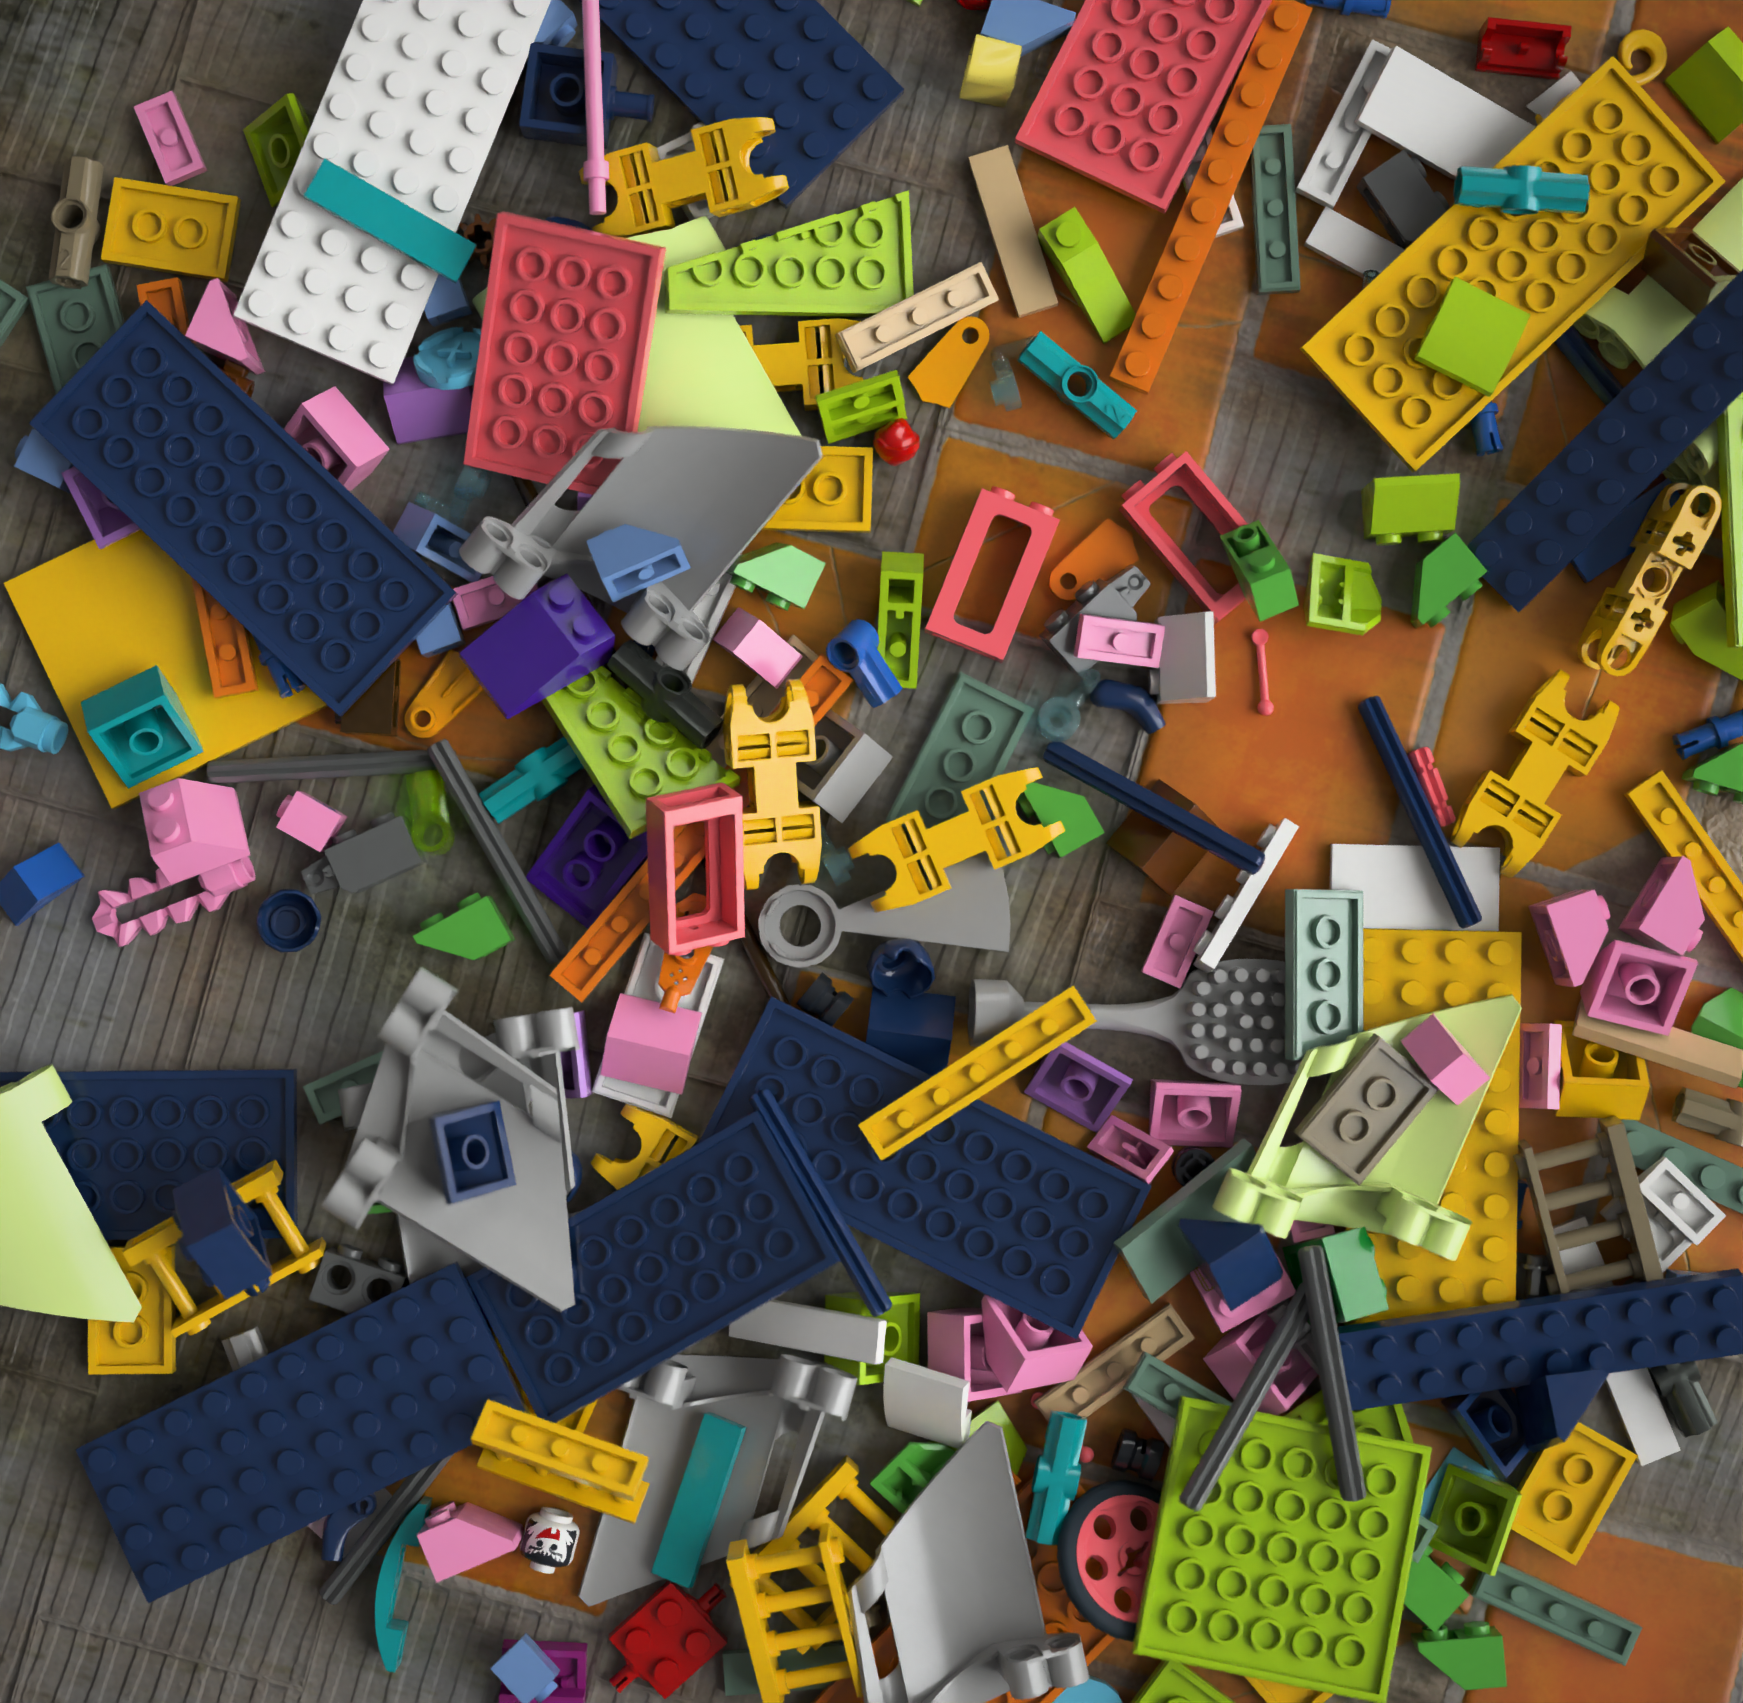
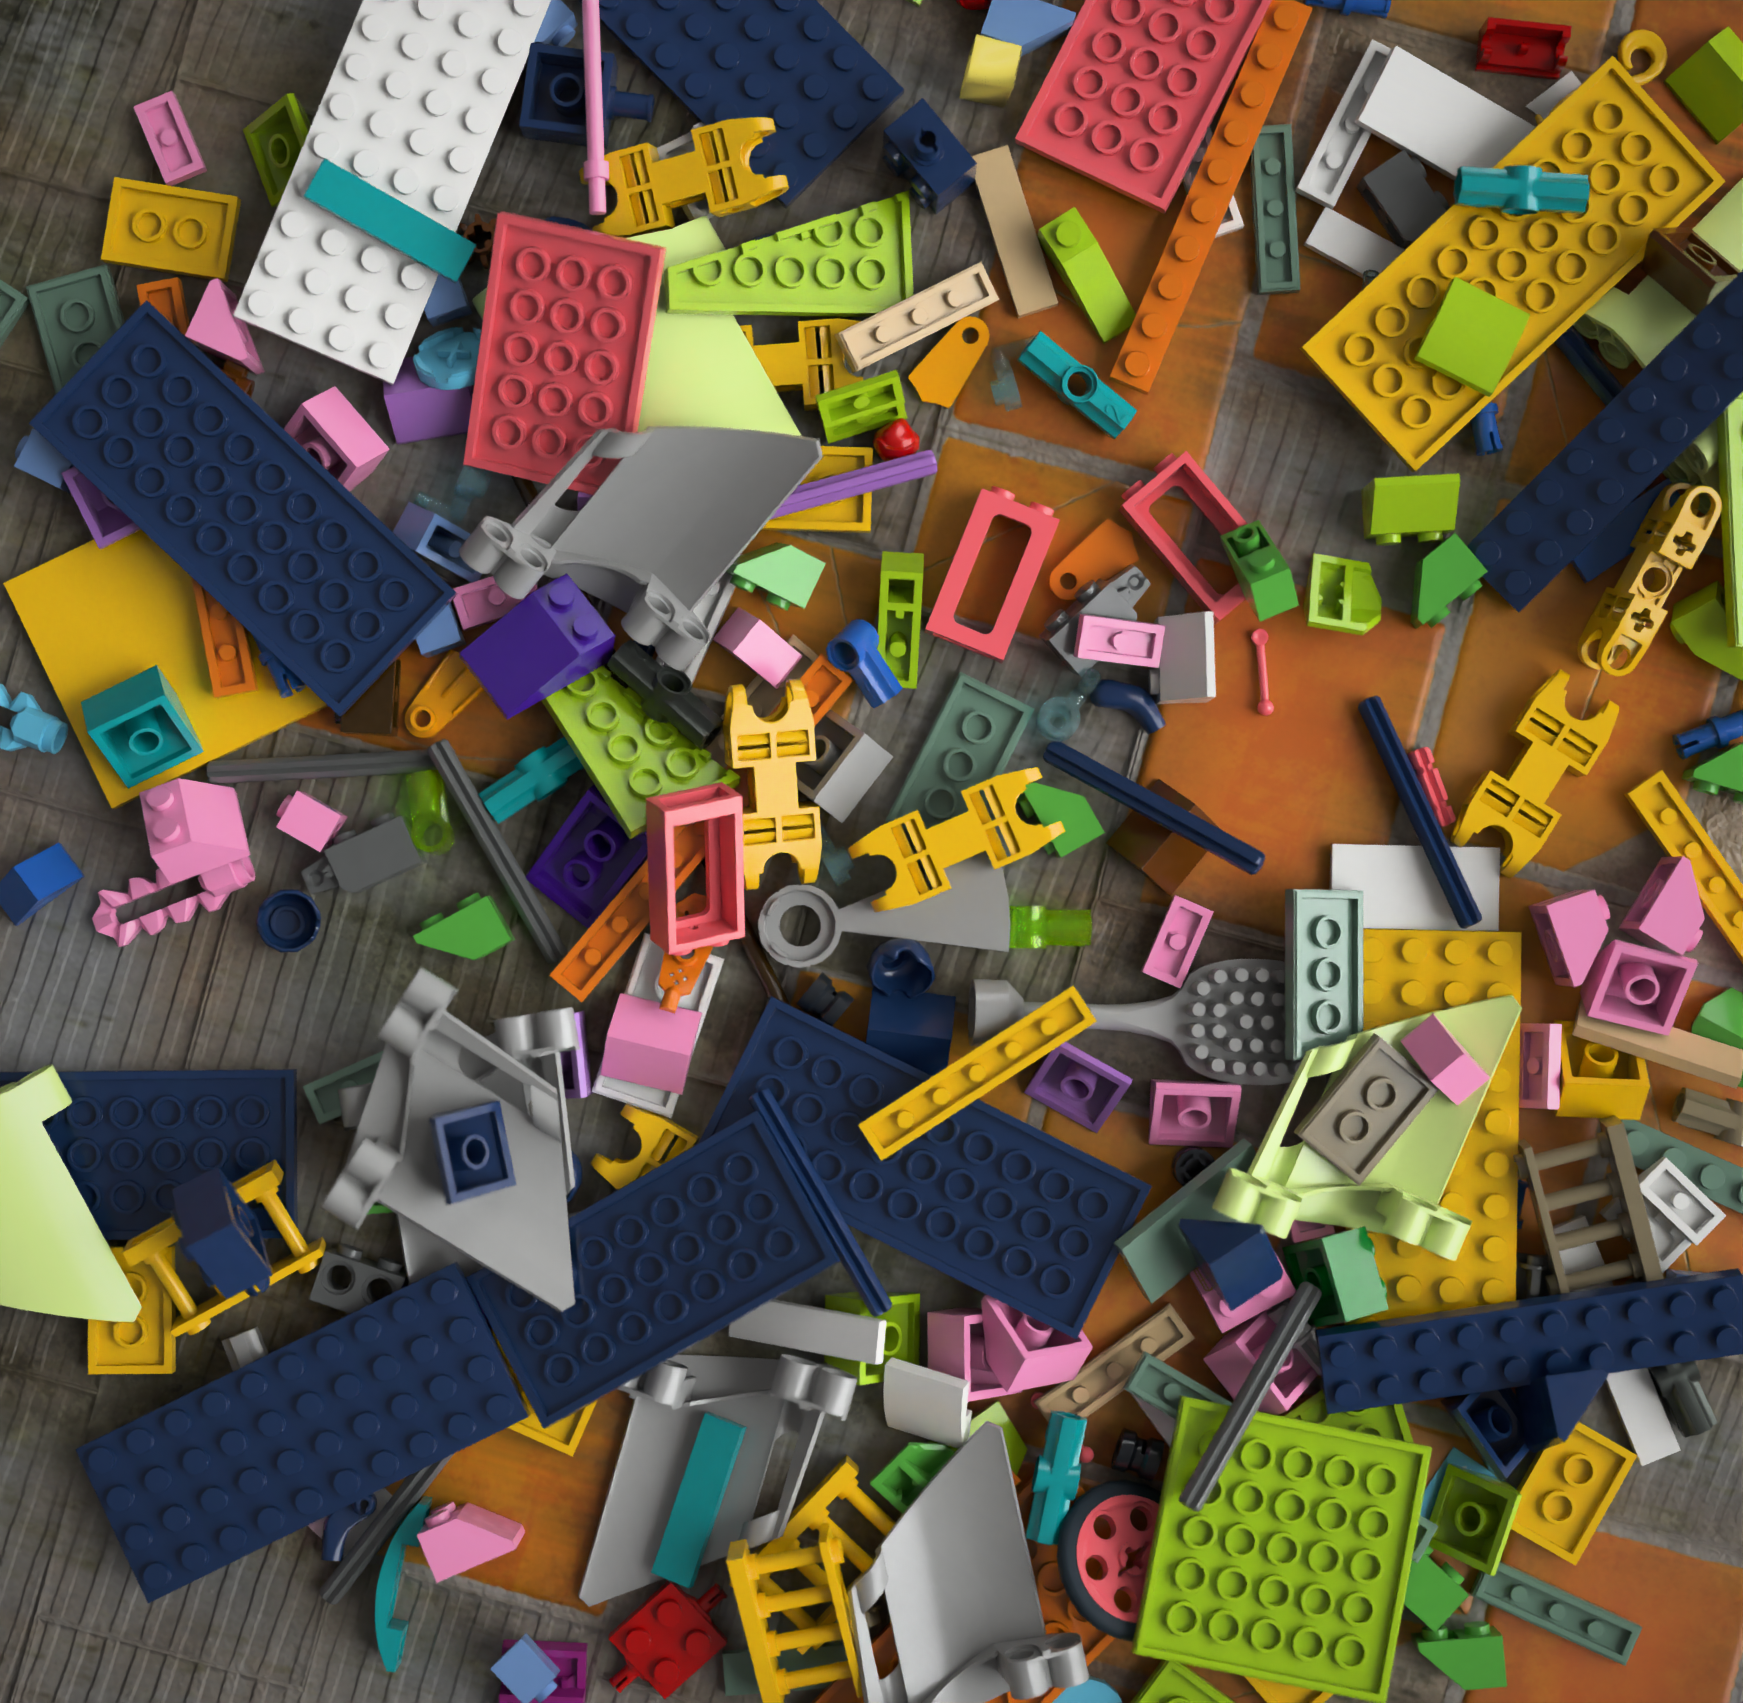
(77, 199): dark tan piece -> none
(549, 1539): white head -> none
(561, 1461): yellow fence -> none
(635, 559): medium blue slope -> none
(859, 482): none -> medium lavender axle
(928, 157): none -> dark blue brick
(1041, 927): none -> clear neon green piece
(1130, 1149): bright pink slope -> none
(1234, 909): white plate -> none
(1332, 1373): dark grey axle -> none

